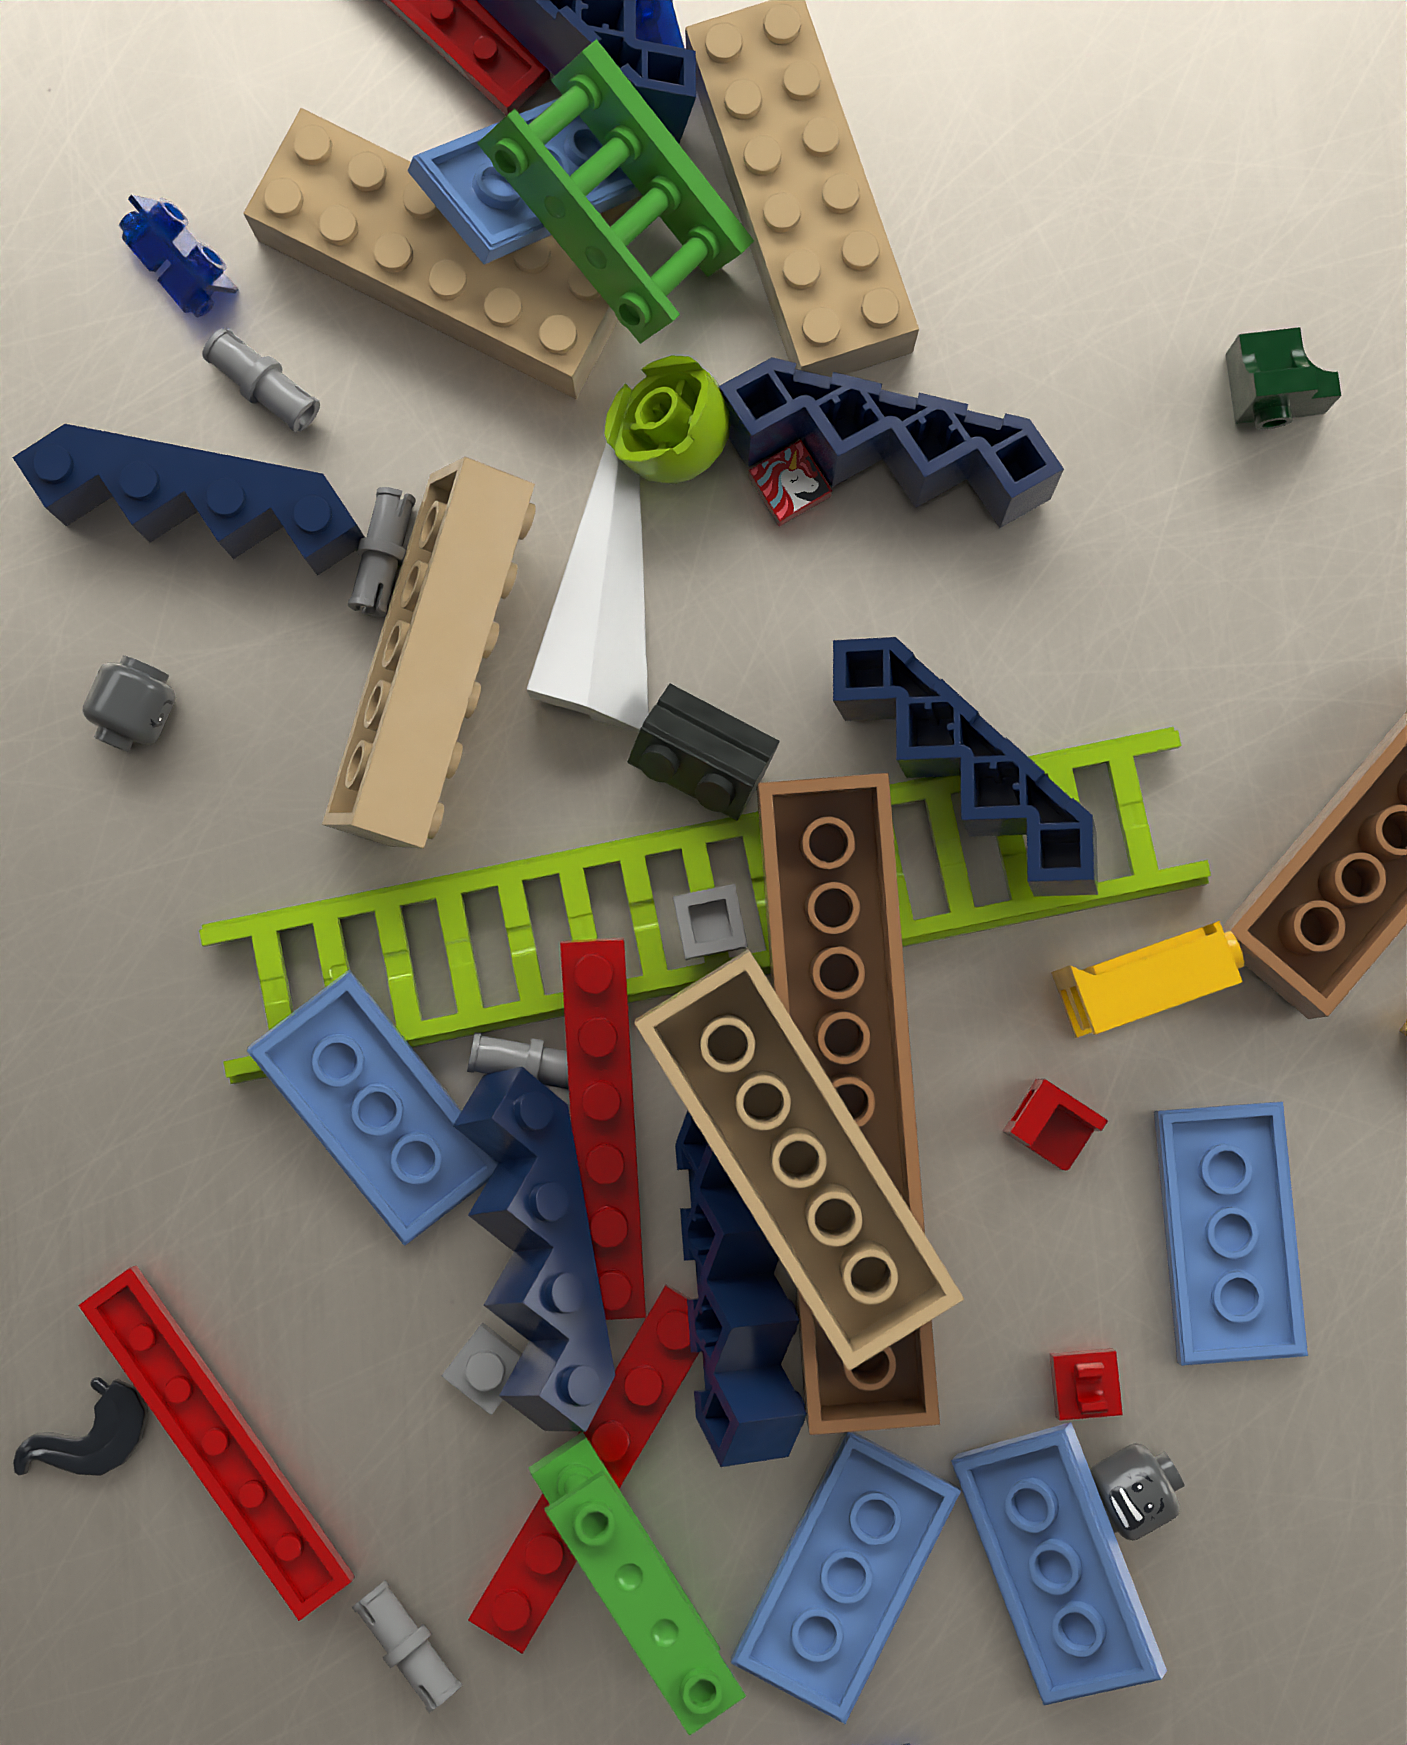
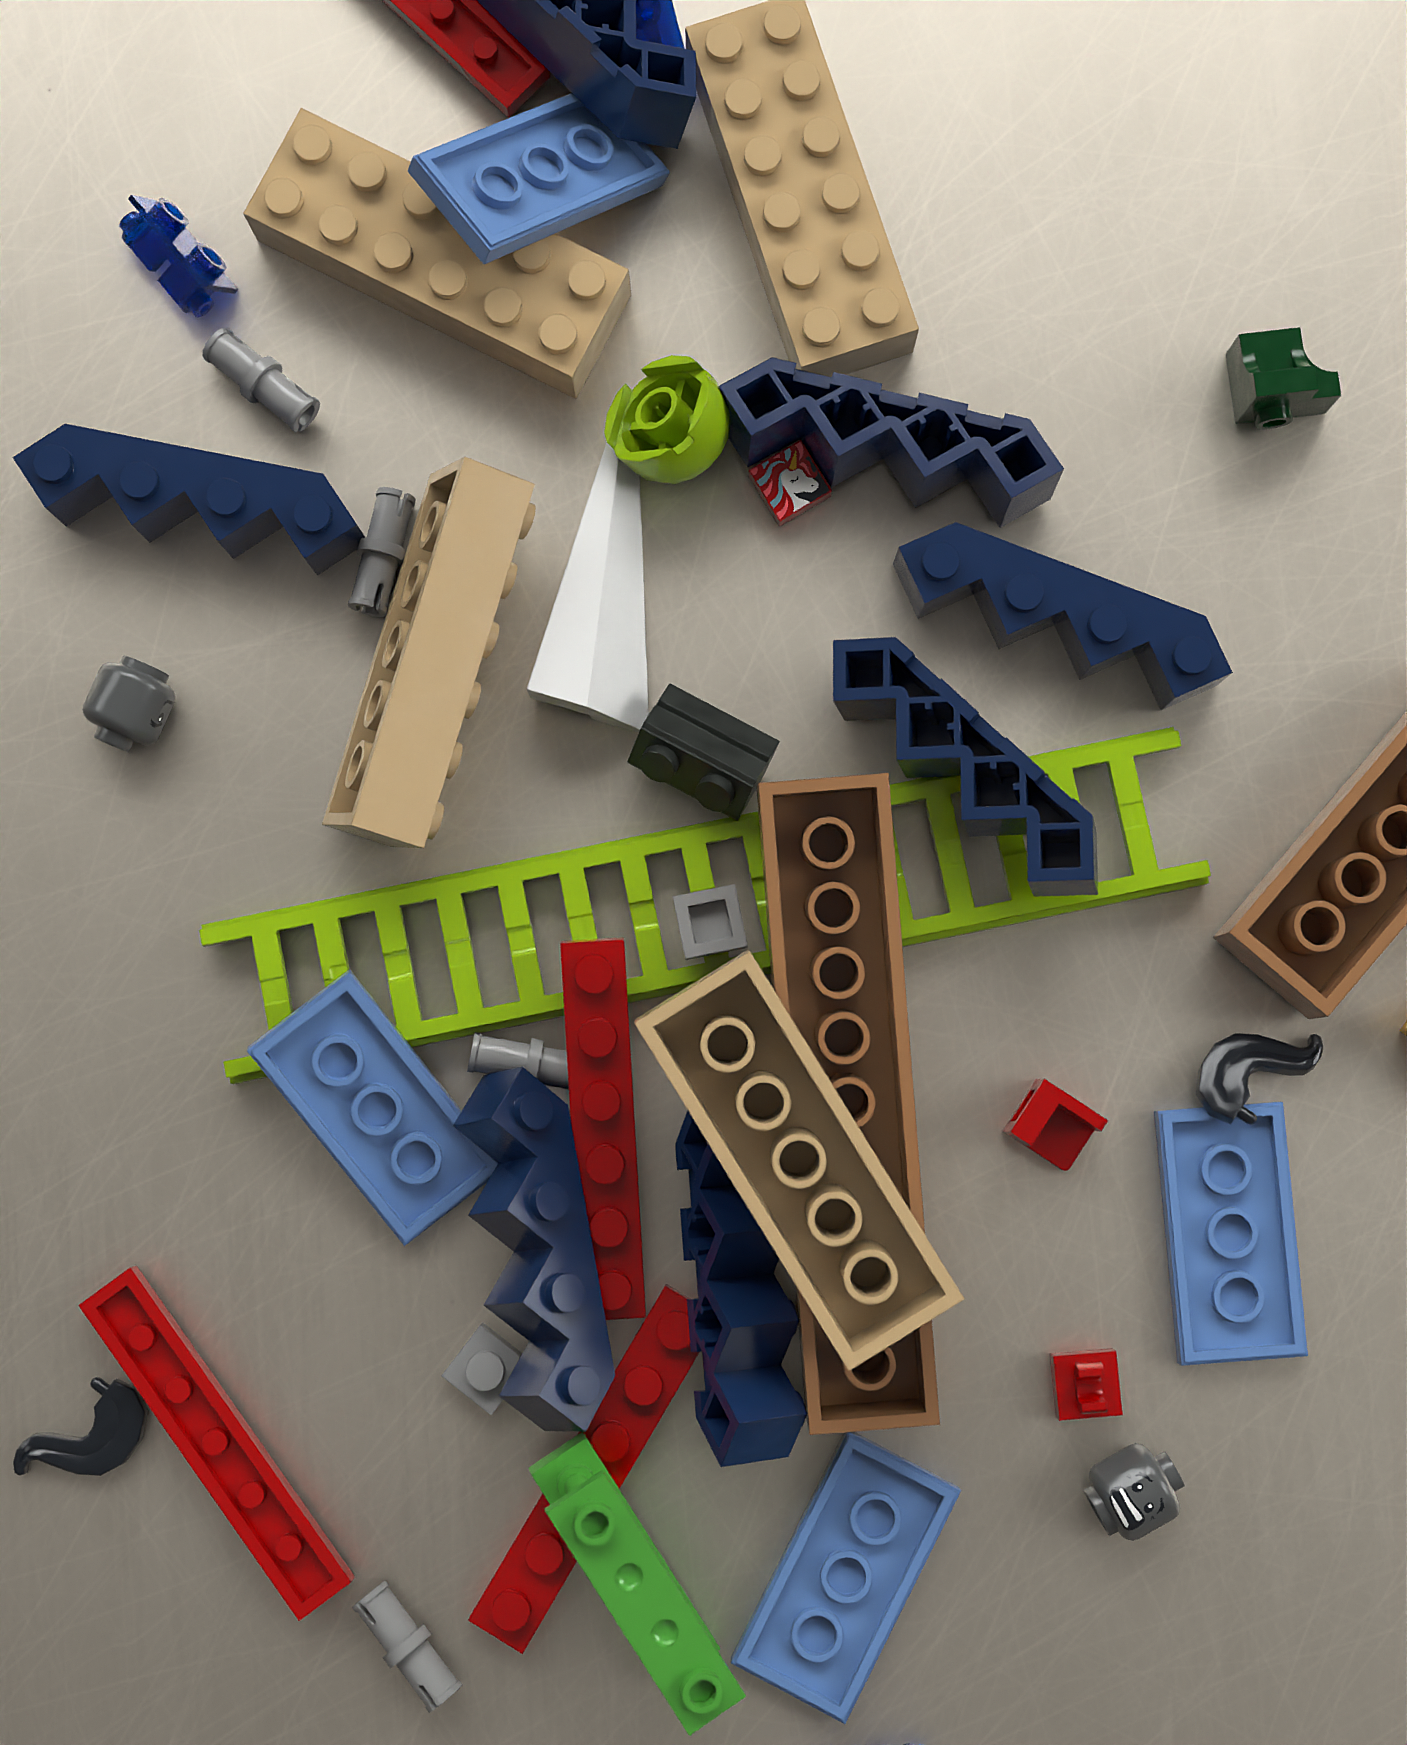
(653, 162): bright green fence -> none
(1058, 1565): medium blue tile -> none
(1092, 615): none -> dark blue brick
(1149, 979): yellow window -> none
(1230, 1062): none -> black piece

